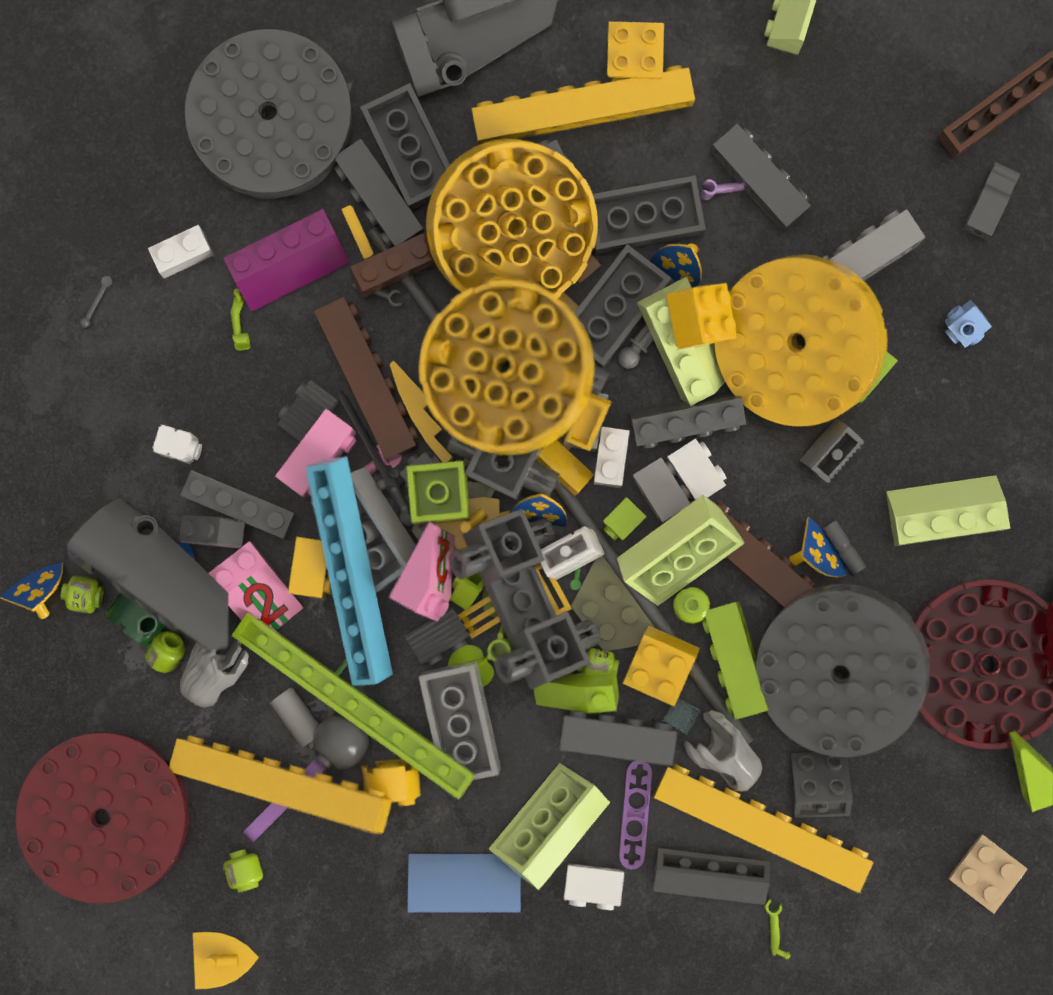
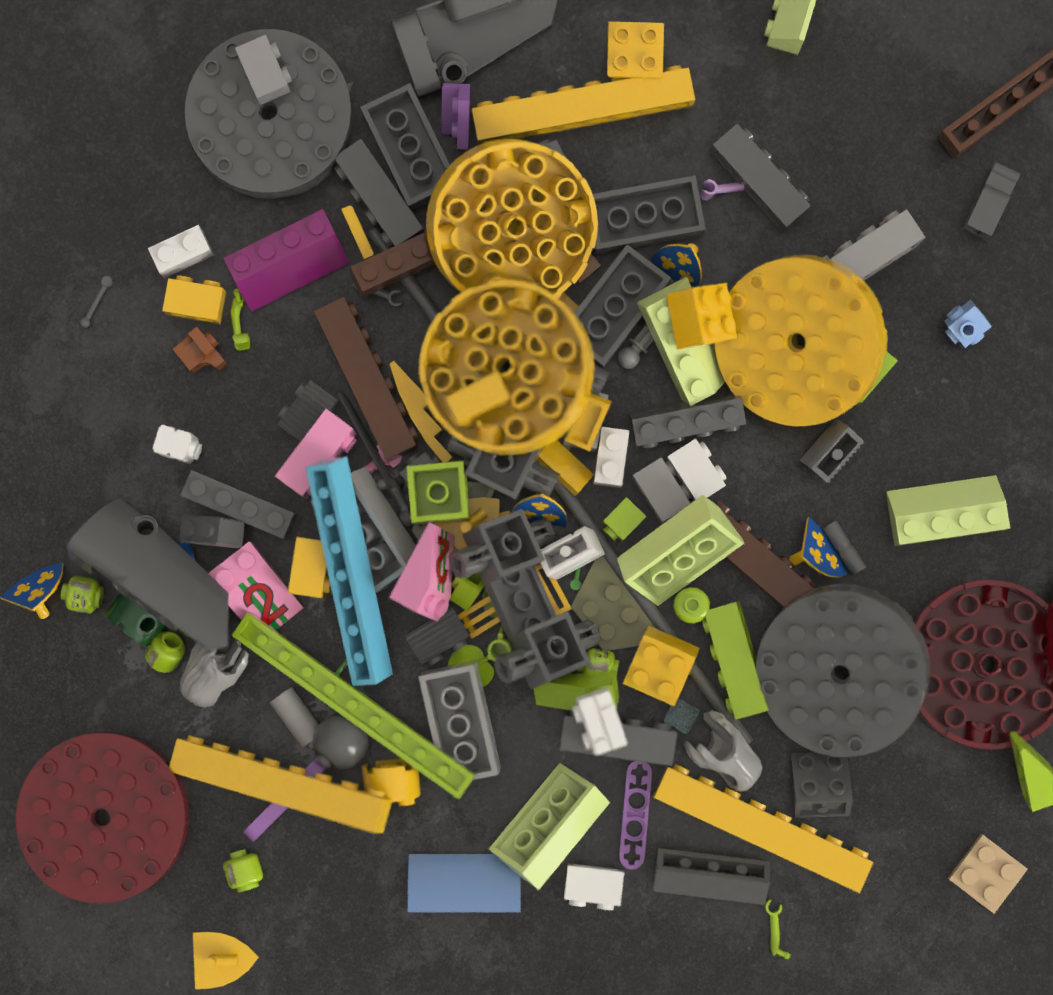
(194, 300): none -> yellow brick
(199, 351): none -> dark orange brick
(263, 70): none -> light grey brick
(456, 112): none -> medium lavender bracket
(478, 398): none -> yellow tile
(600, 721): none -> white brick

